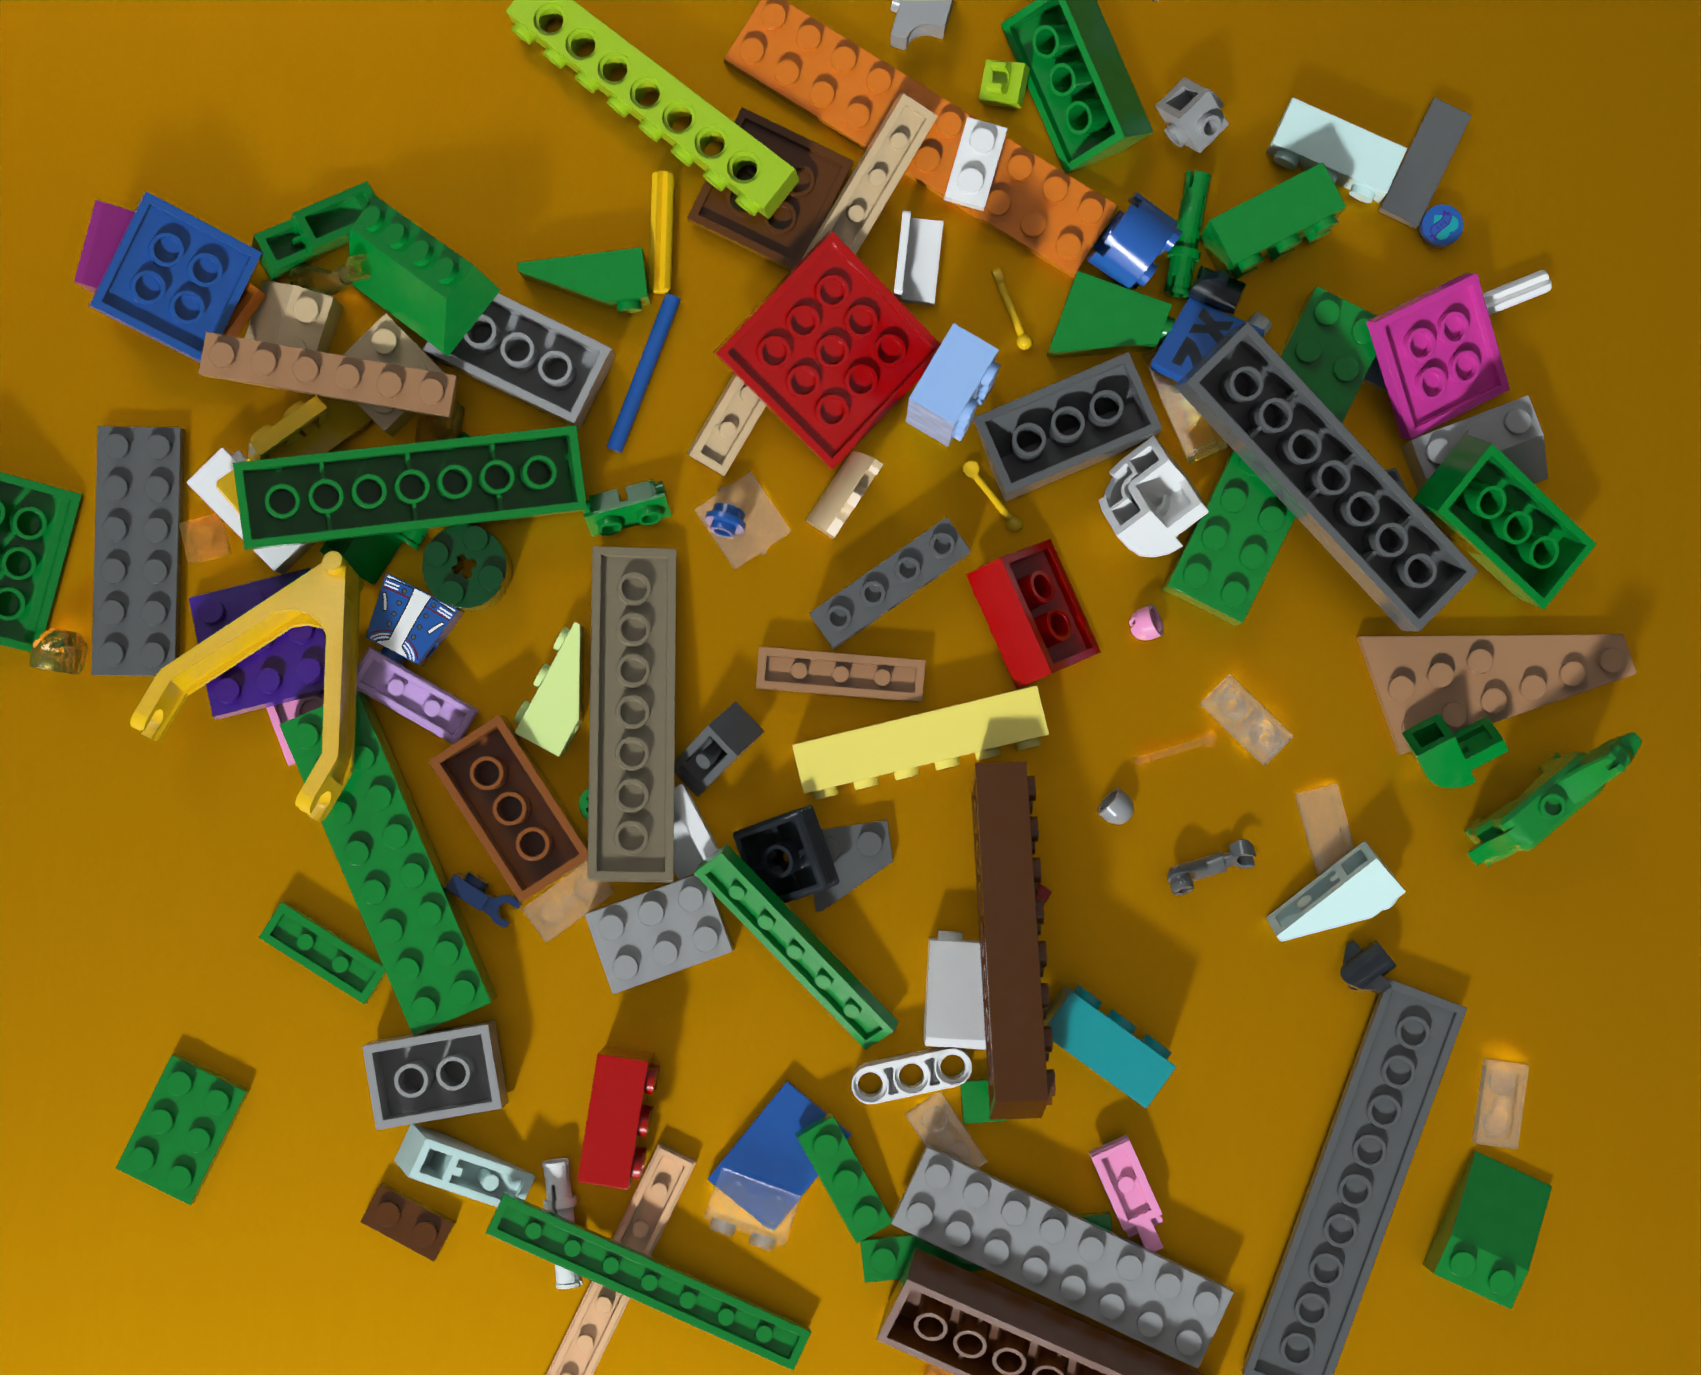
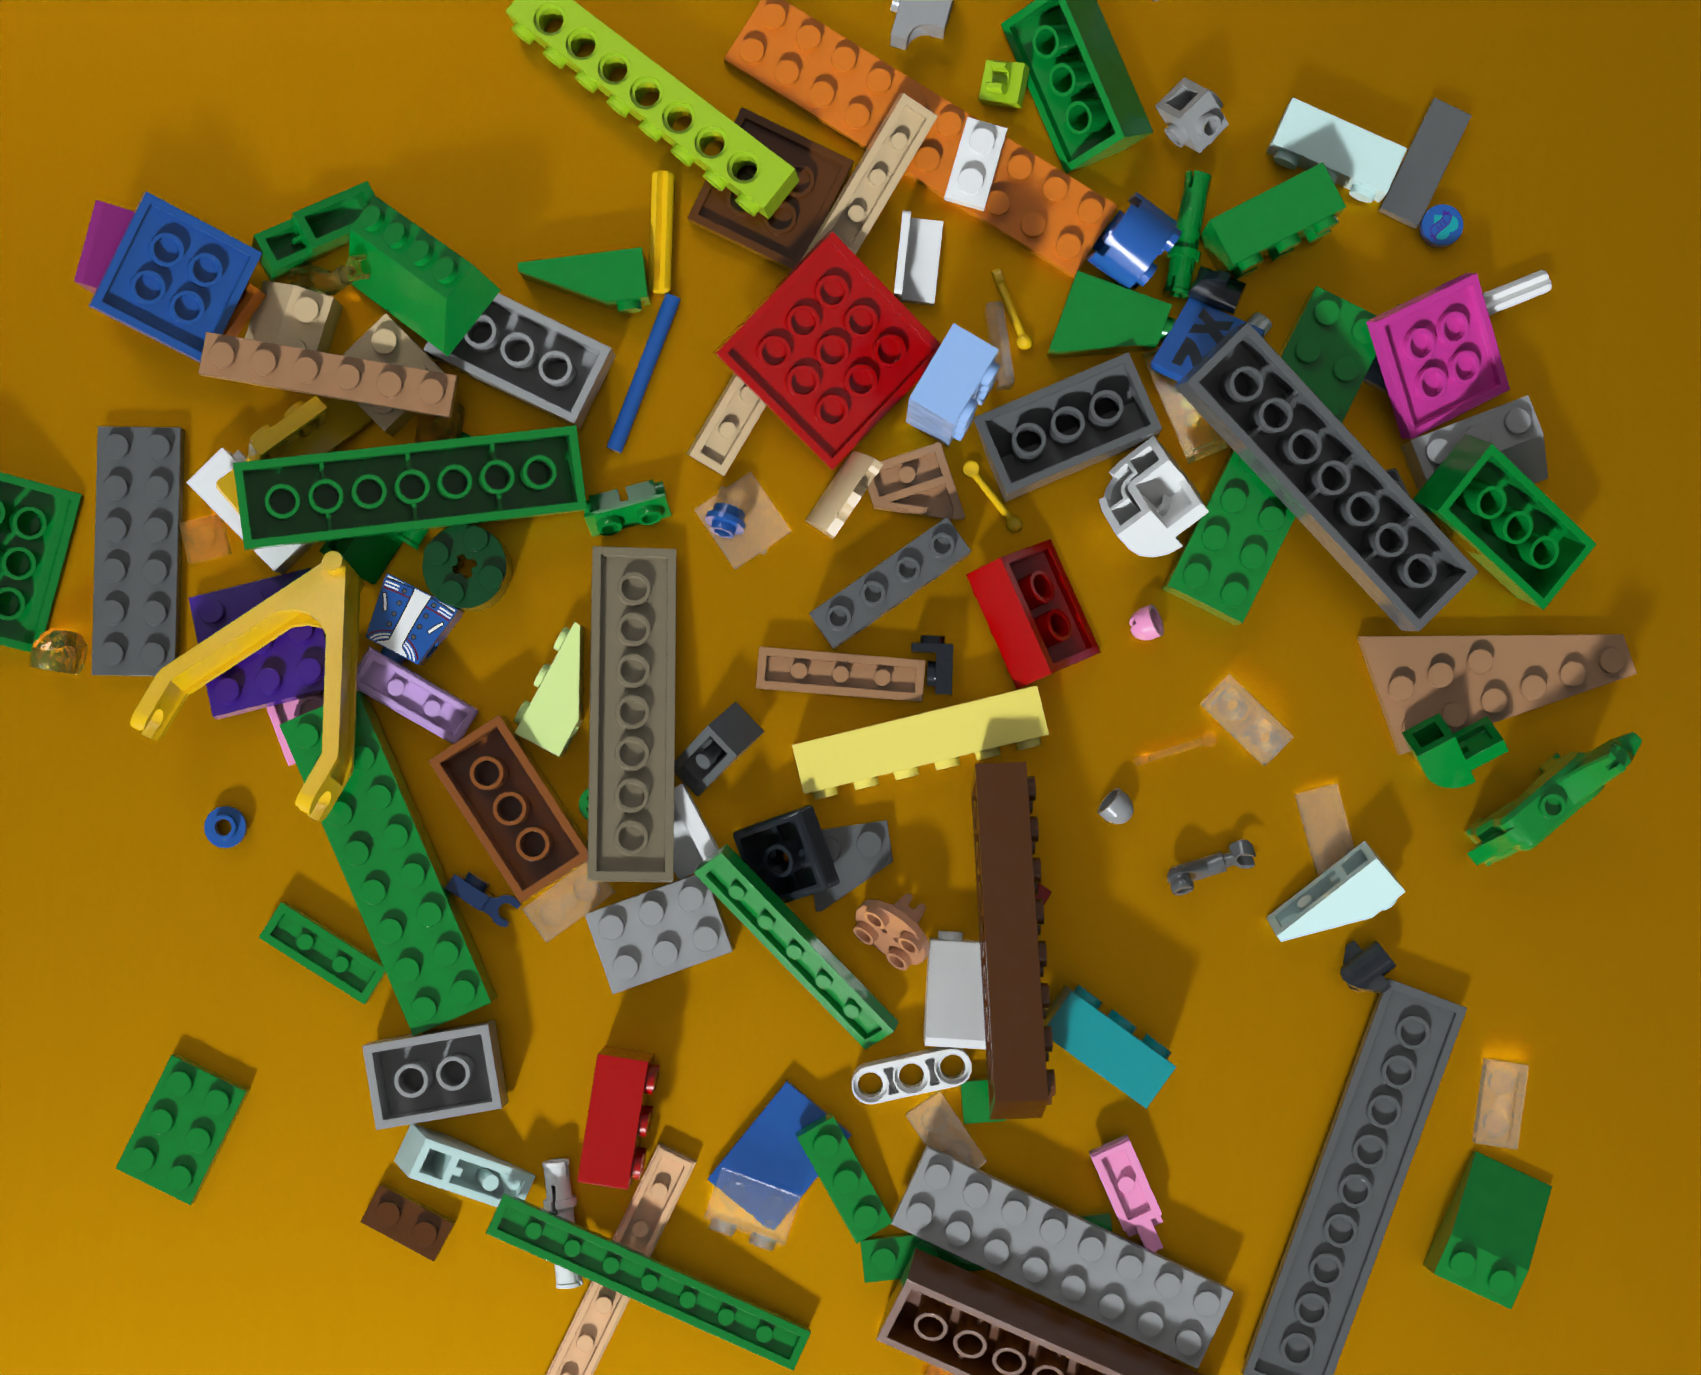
(238, 827): none -> blue plate
(893, 930): none -> nougat plate
(917, 485): none -> medium nougat wing
(939, 671): none -> black bracket
(999, 339): none -> clear tile

